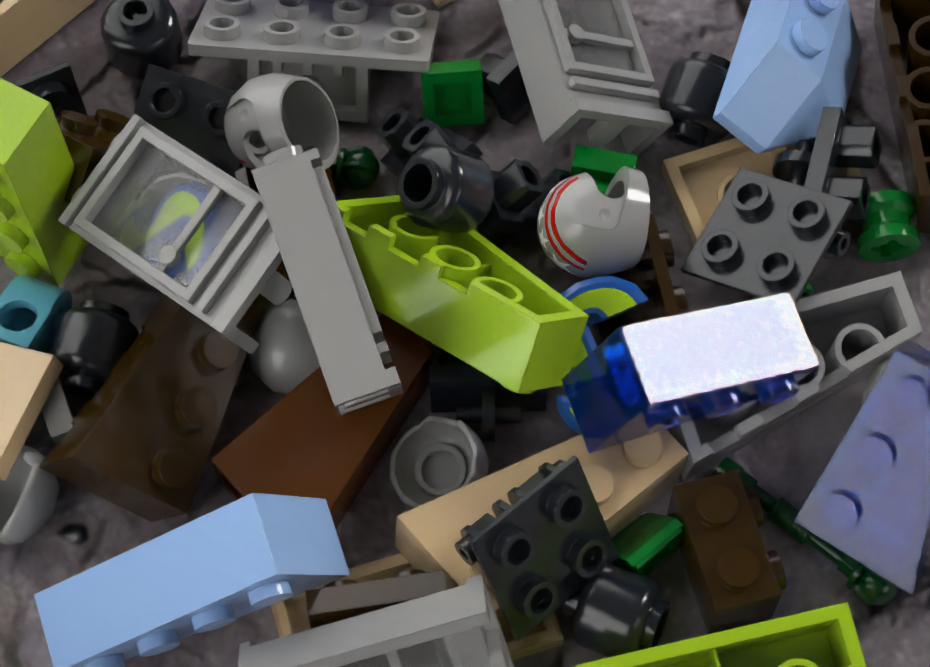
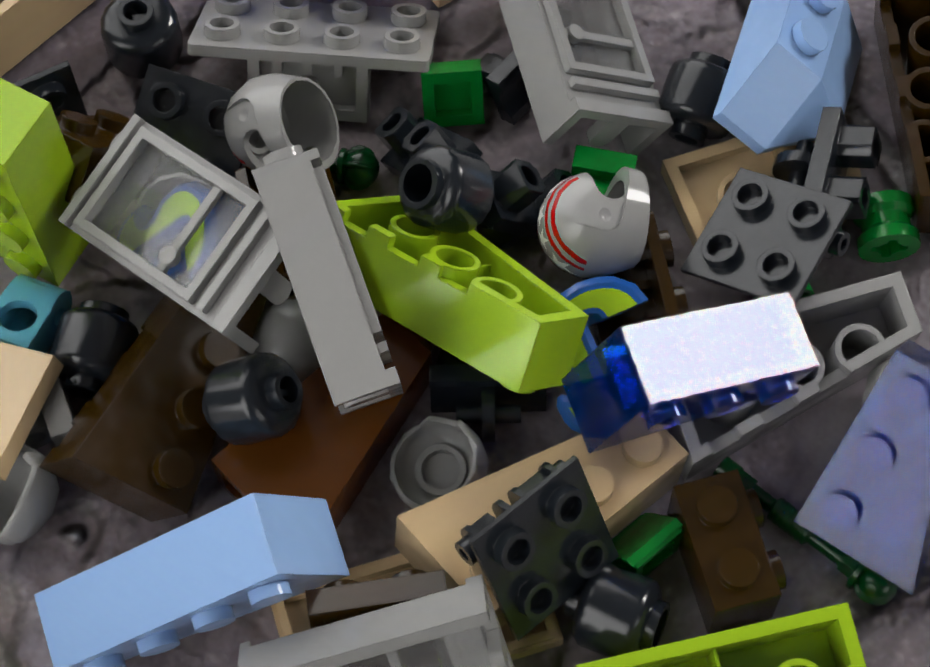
(252, 398): none -> black head

